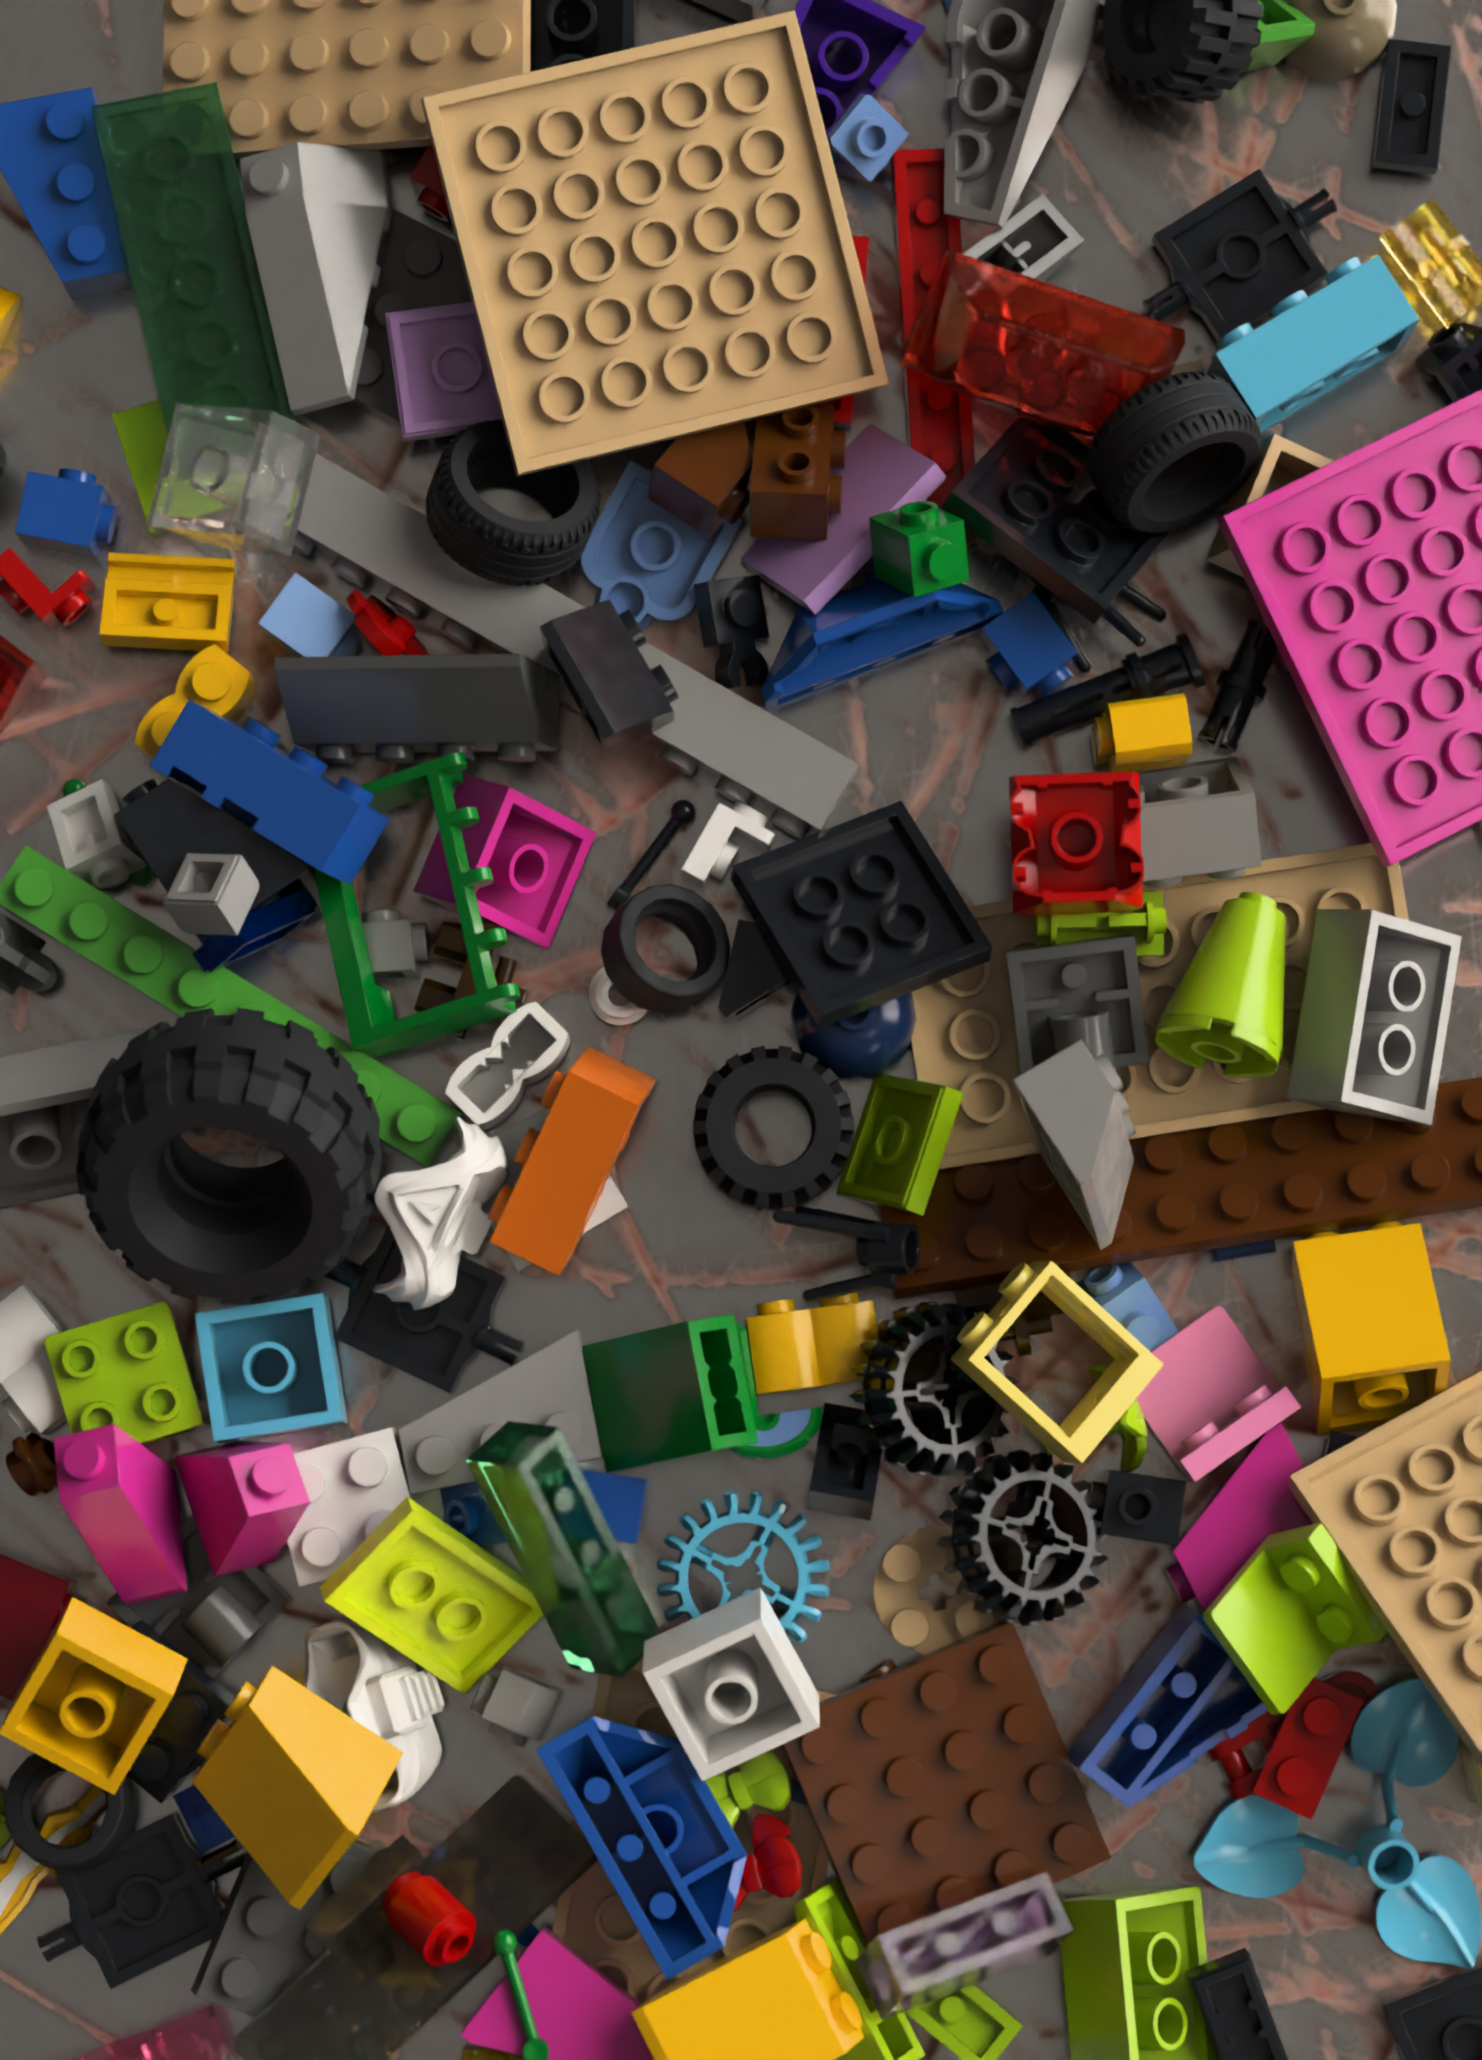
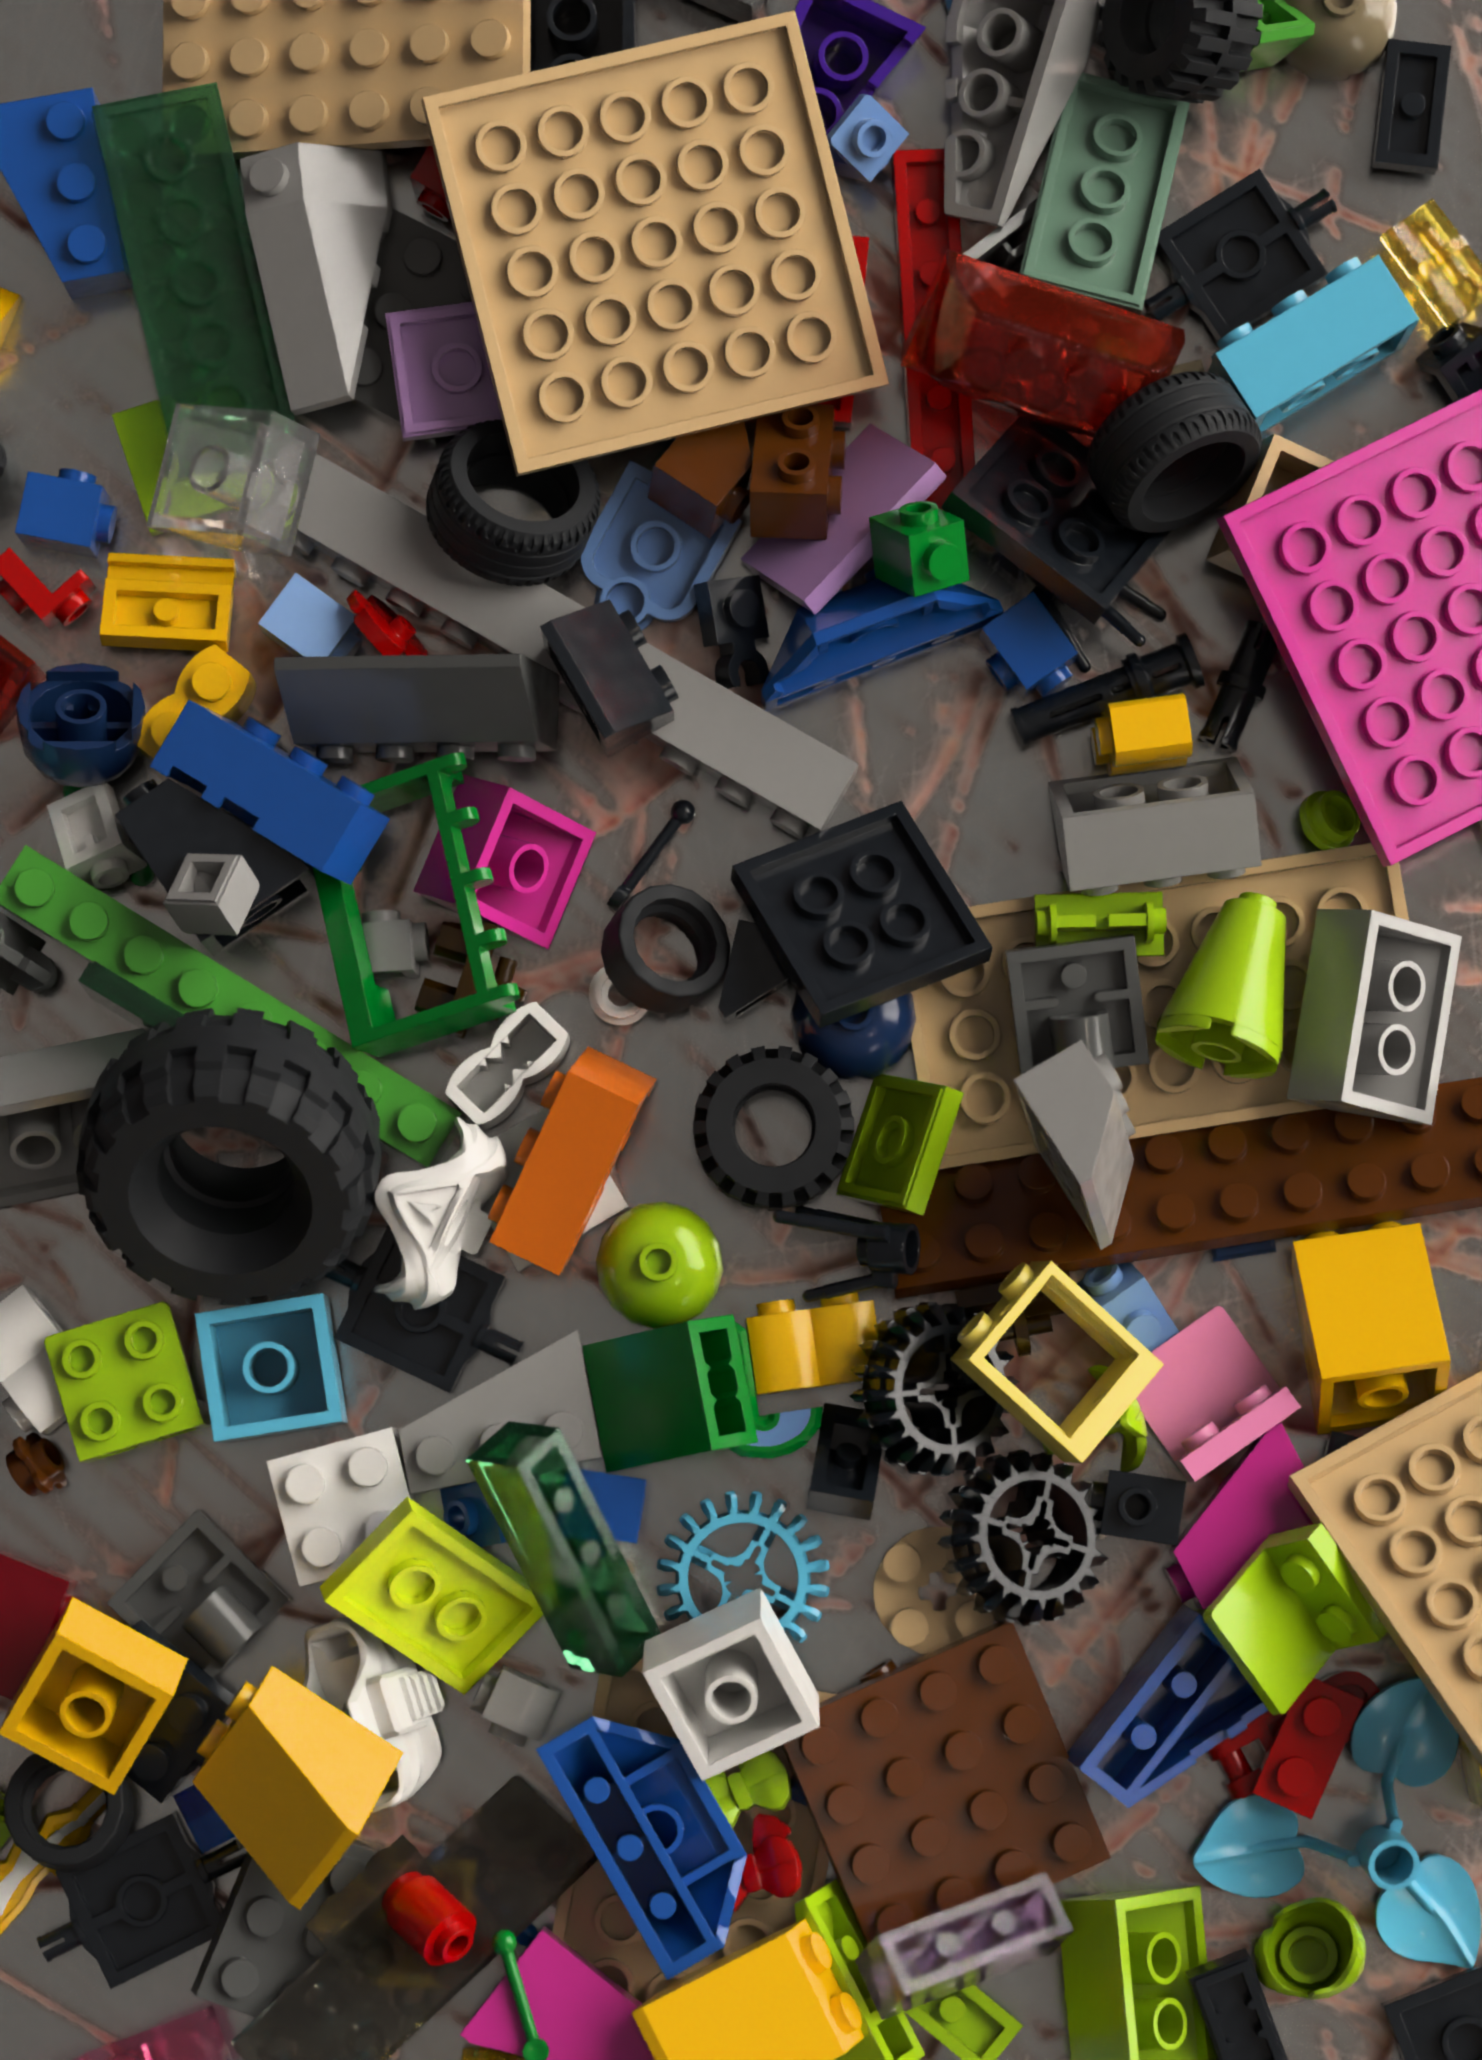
(81, 724): none -> dark blue cylinder
(124, 1510): dark pink slope -> none
(126, 998): none -> clear green tile
(243, 1501): dark pink slope -> none
(258, 931): clear blue tile -> none
(659, 1264): none -> lime cylinder
(715, 851): white bracket -> none
(1076, 843): red slope -> none
(1105, 192): none -> sand green tile
(1311, 1950): none -> lime hair
(1329, 819): none -> lime plate

